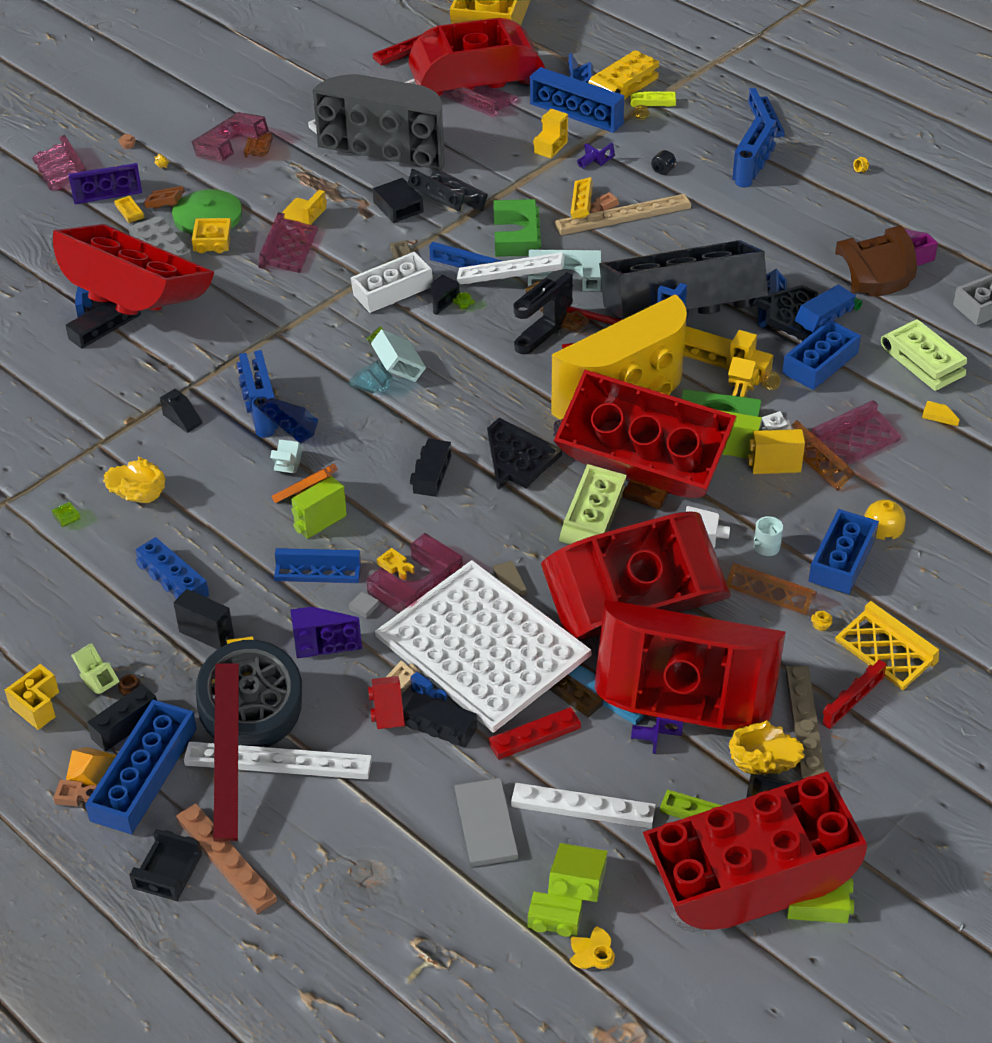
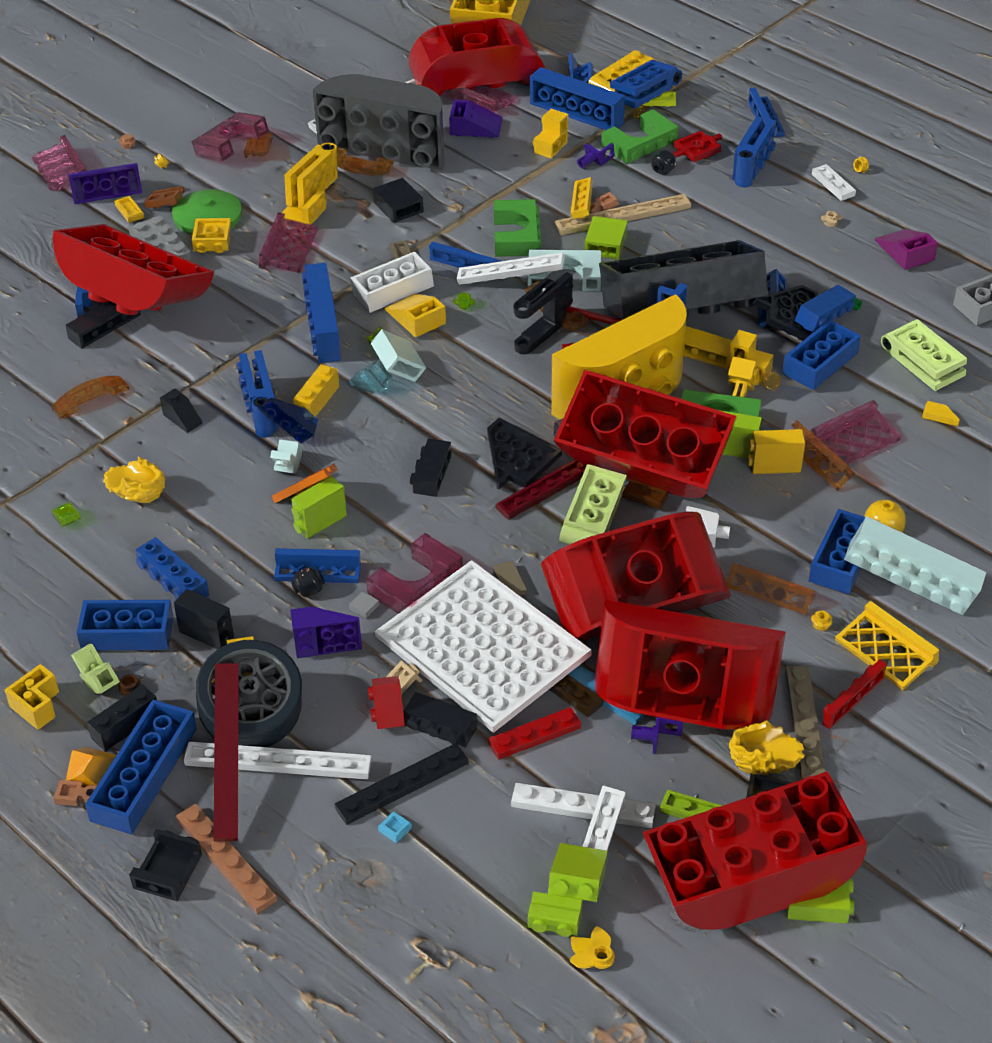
(68, 403): none -> clear orange slope
(125, 624): none -> blue brick
(308, 581): none -> black head
(312, 173): none -> yellow hinge
(318, 389): none -> yellow brick
(321, 313): none -> blue brick
(363, 166): none -> clear orange slope
(394, 52): red plate -> none
(395, 562): yellow plate -> none
(395, 827): none -> medium azure tile
(401, 783): none -> black plate
(418, 313): none -> yellow slope
(424, 686): blue plate -> none
(443, 293): black slope -> none
(447, 189): black fence -> none
(473, 120): none -> dark purple slope
(485, 822): light grey tile -> none
(541, 489): none -> dark red tile
(604, 818): none -> white plate
(607, 236): none -> lime brick
(628, 148): none -> bright green arch
(646, 82): none -> blue hinge
(697, 146): none -> red plate
(768, 536): light aqua wheel -> none
(775, 422): white brick -> none
(831, 218): none -> tan plate
(833, 182): none -> white plate
(880, 263): reddish brown piece -> none
(915, 565): none -> light aqua brick

